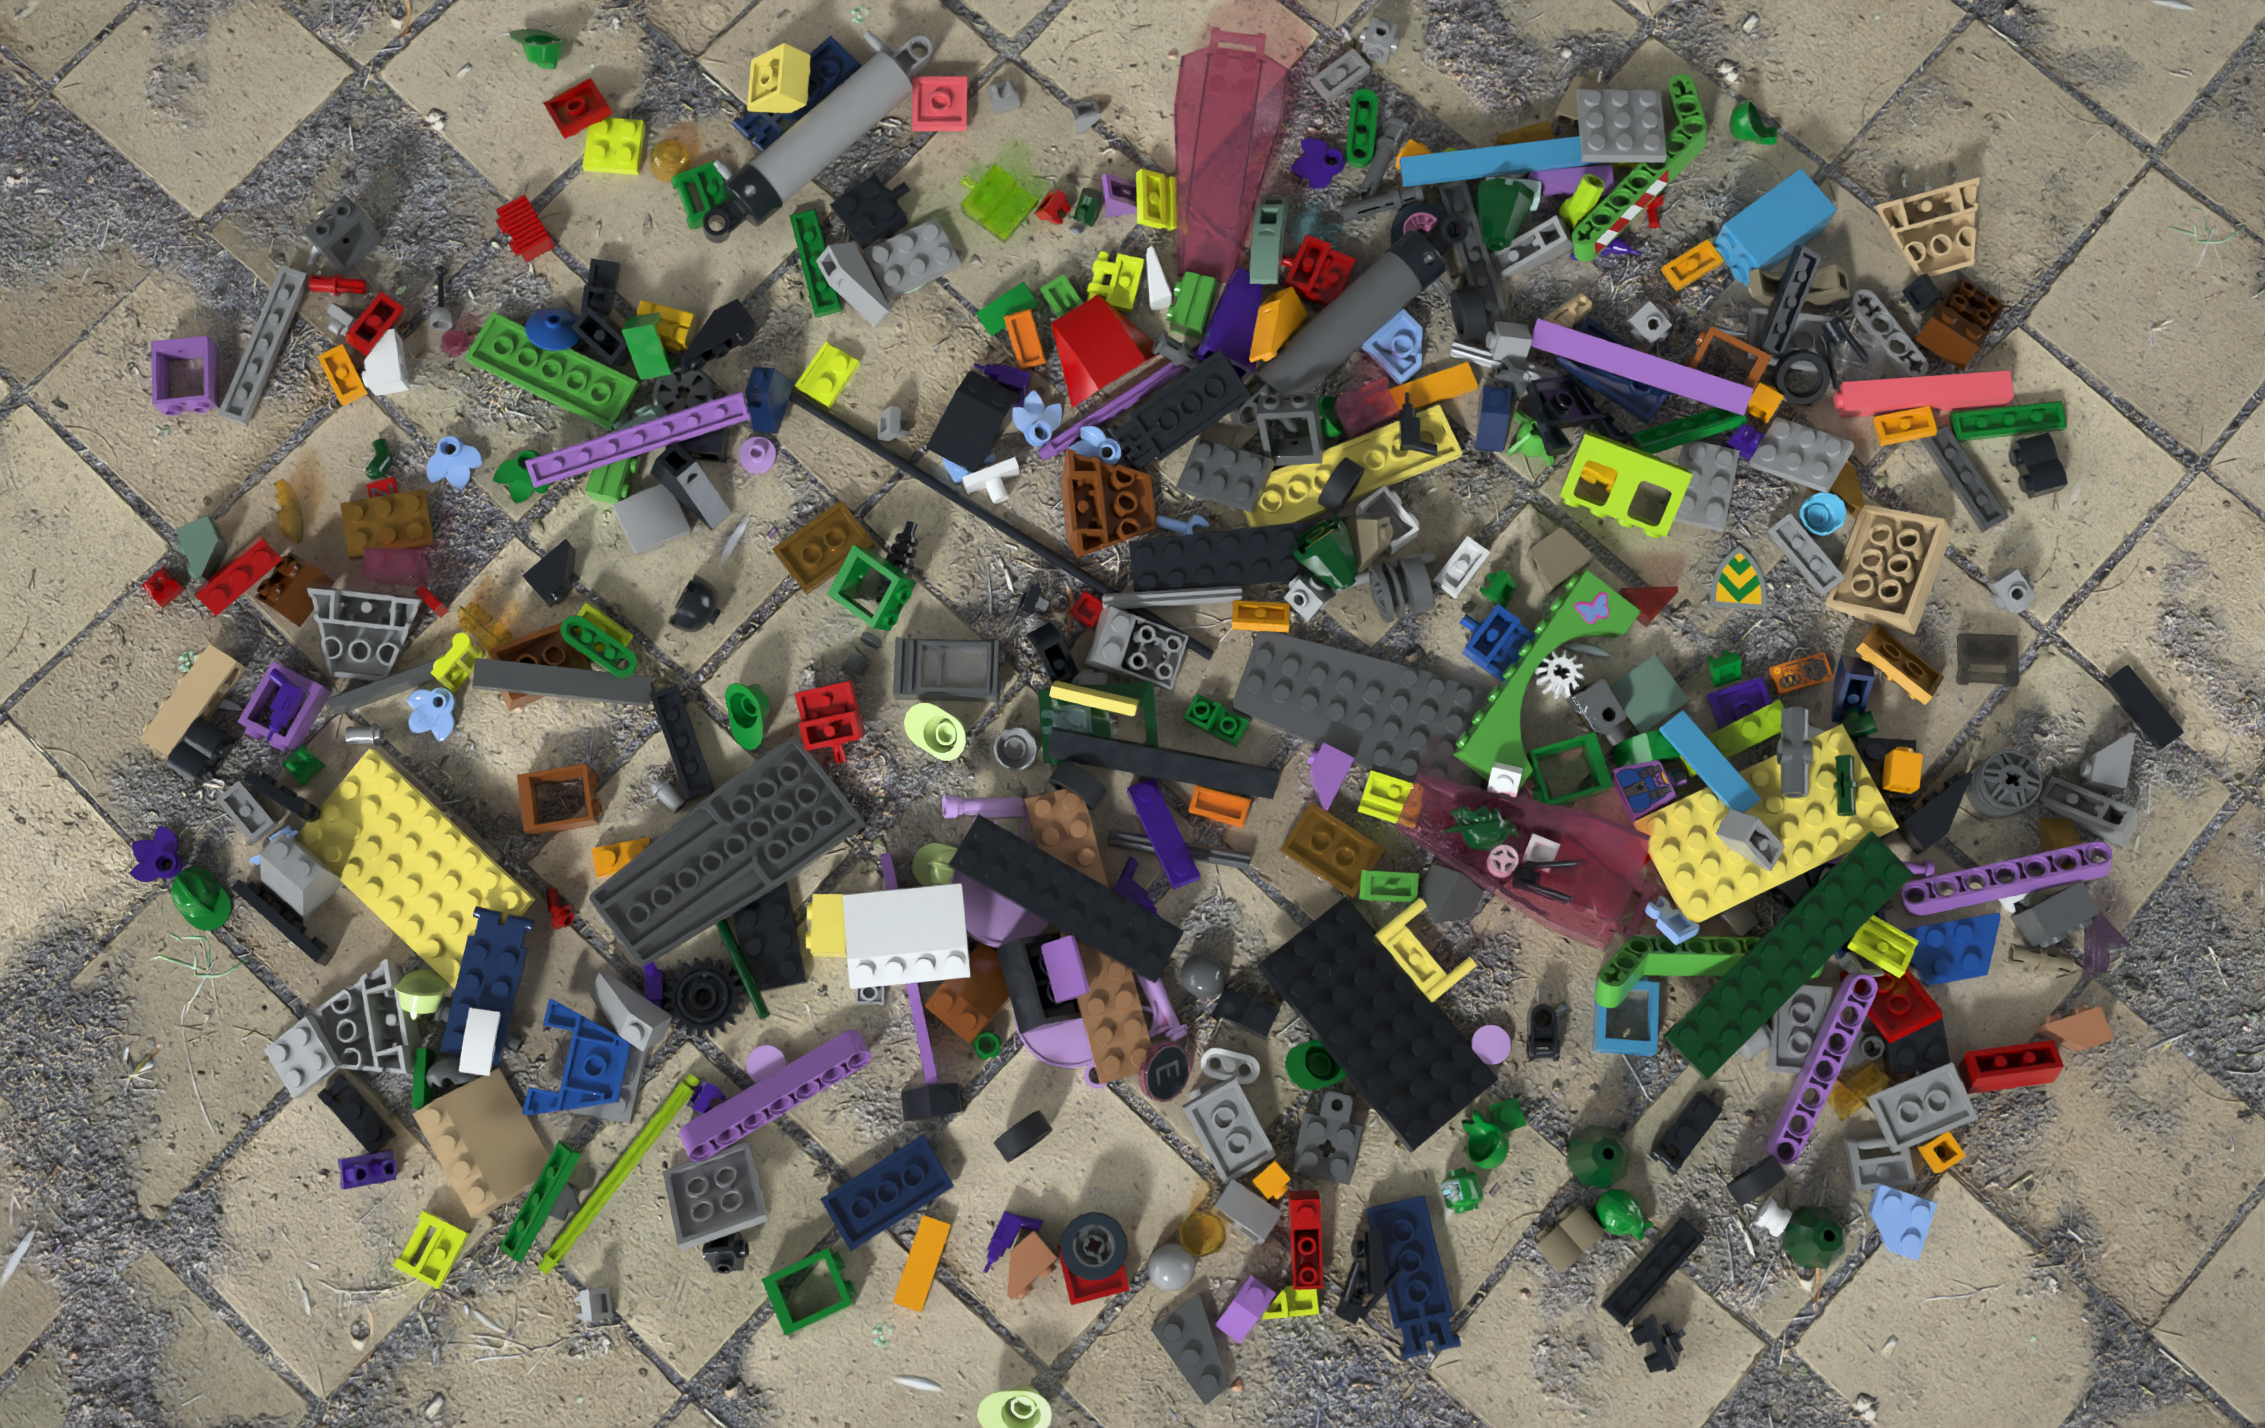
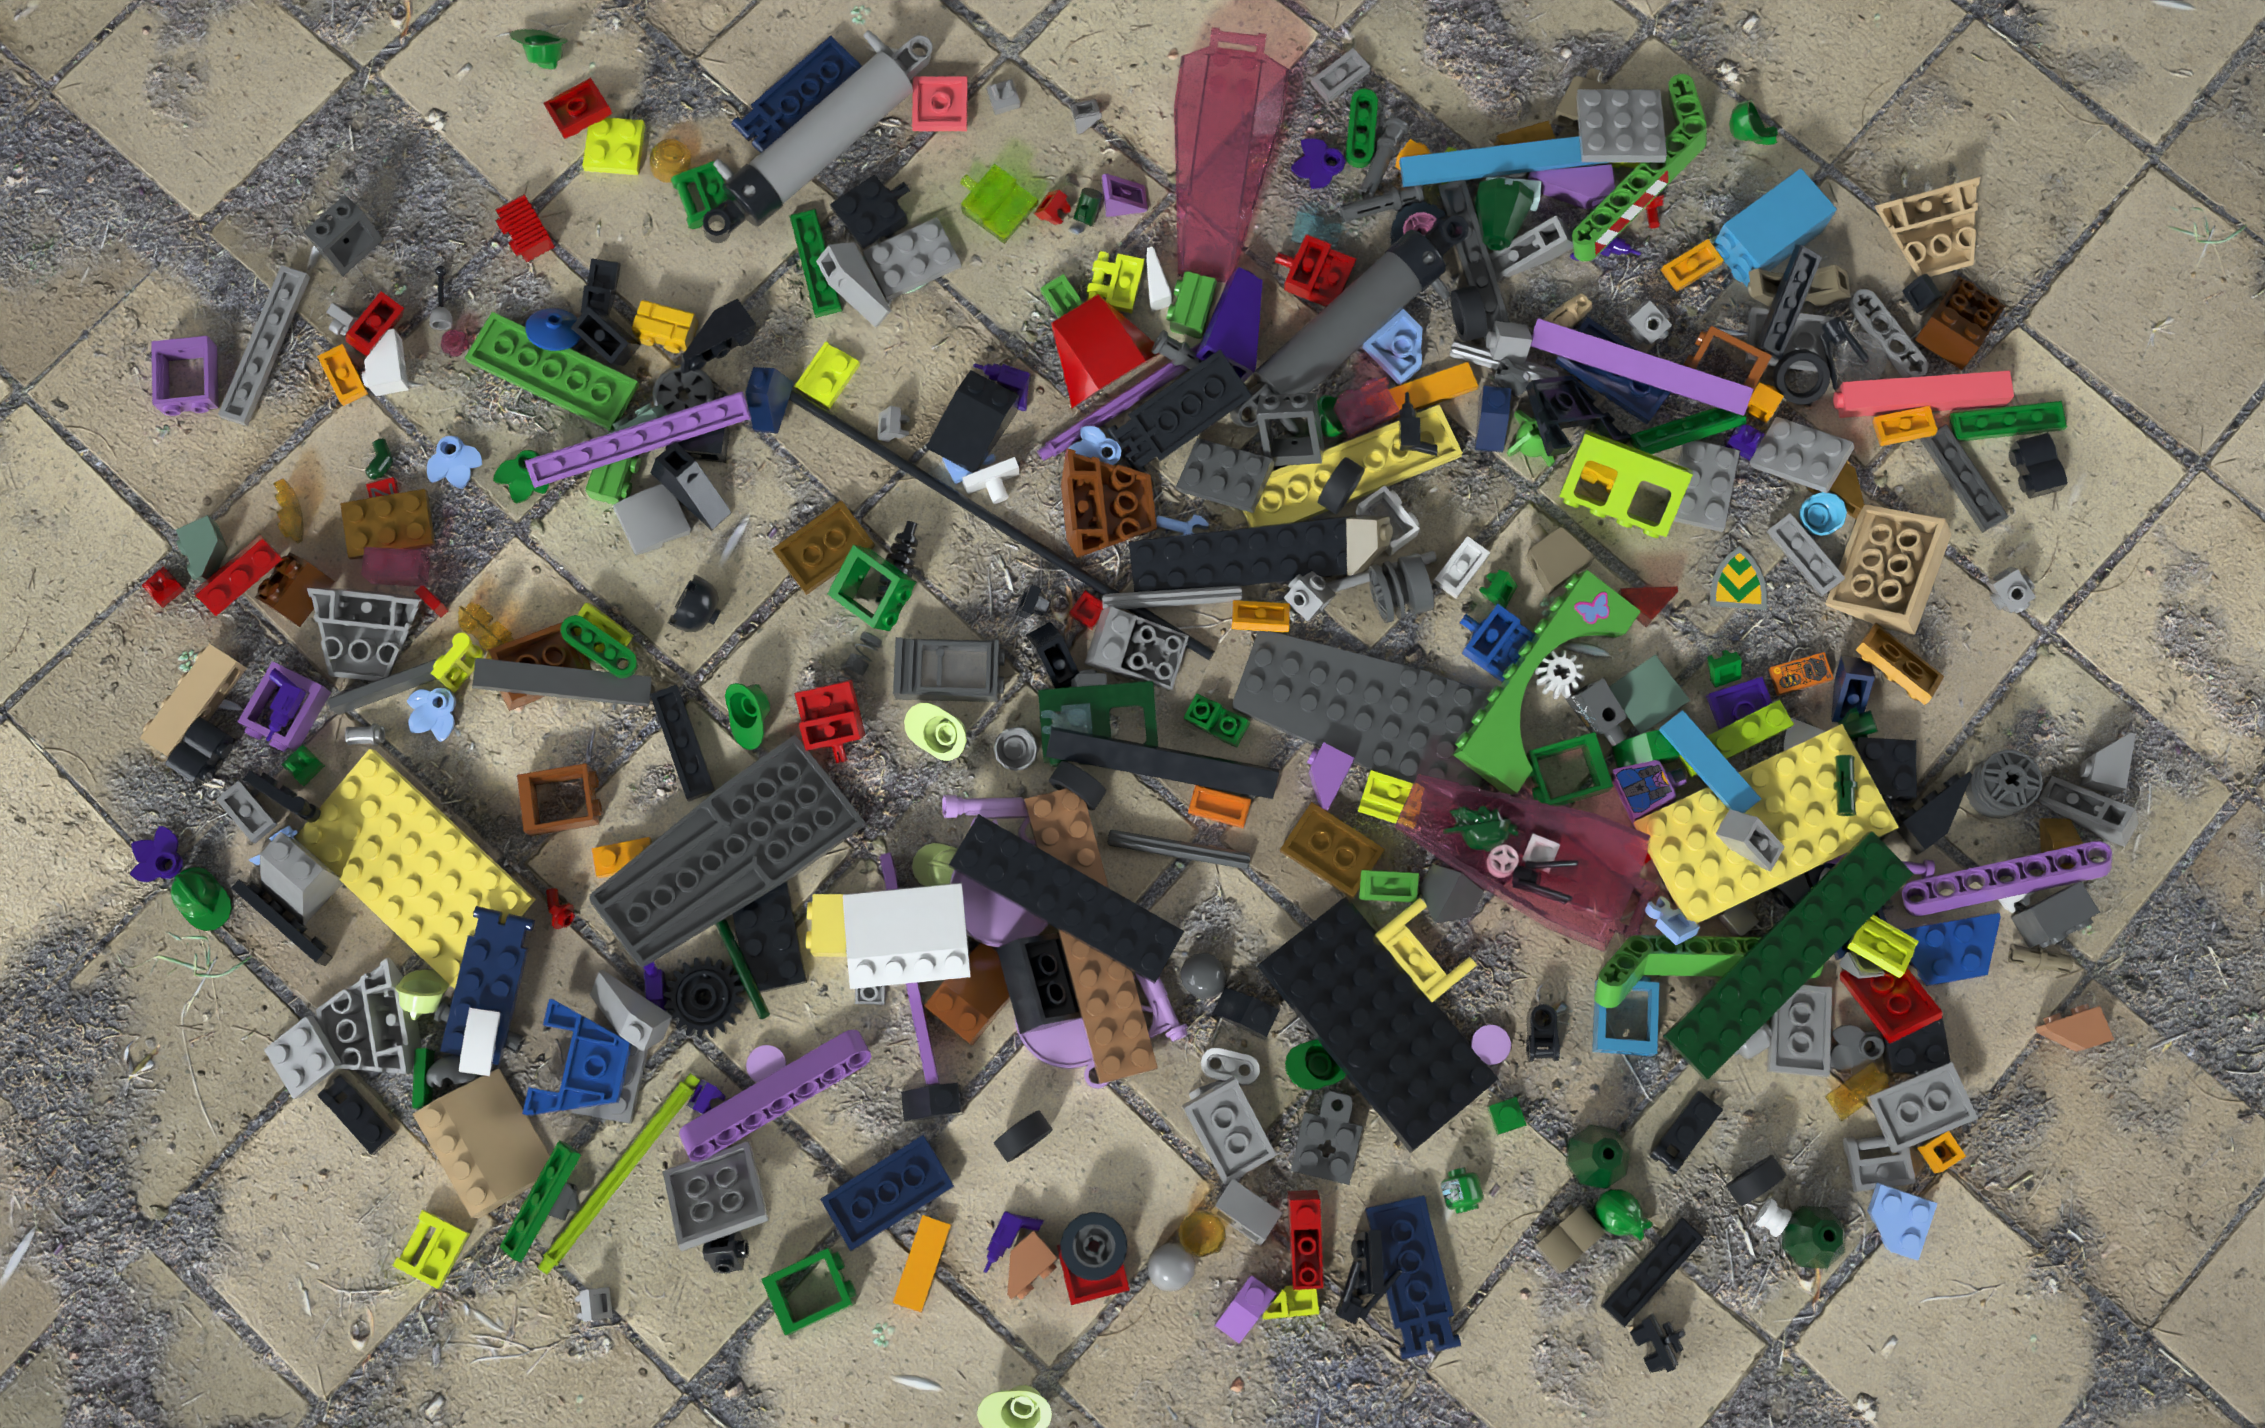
(337, 284): red axle -> none
(367, 1169): dark purple hips -> none
(553, 574): black slope -> none
(646, 346): green panel -> none
(668, 795): light grey pin -> none
(757, 455): lavender piece -> none
(779, 80): light yellow slope -> none
(994, 1049): green plate -> none
(1014, 301): green slope -> none
(1025, 339): orange tile -> none
(1035, 415): light blue plate -> none
(1065, 969): medium lavender slope -> none
(1094, 698): light yellow tile -> none
(1131, 890): dark purple piece -> none
(1156, 200): neon yellow plate -> none
(1163, 833): dark purple plate -> none
(1164, 1071): tile -> none
(1193, 1349): dark grey wing -> none
(1268, 239): sand green slope -> none
(1272, 1181): light orange plate -> none
(1275, 322): light orange slope -> none
(1328, 553): dark green cone -> none
(1379, 40): light grey brick -> none
(1487, 1142): green piece -> none
(1505, 779): white plate -> none
(1583, 201): lime piece -> none
(1794, 752): dark grey piece -> none
(1822, 1083): medium lavender beam -> none
(1902, 770): light orange brick -> none
(1987, 650): clear smoke plate -> none
(2010, 1066): red brick -> none
(2097, 939): clear purple slope -> none
(2143, 707): black tile -> none

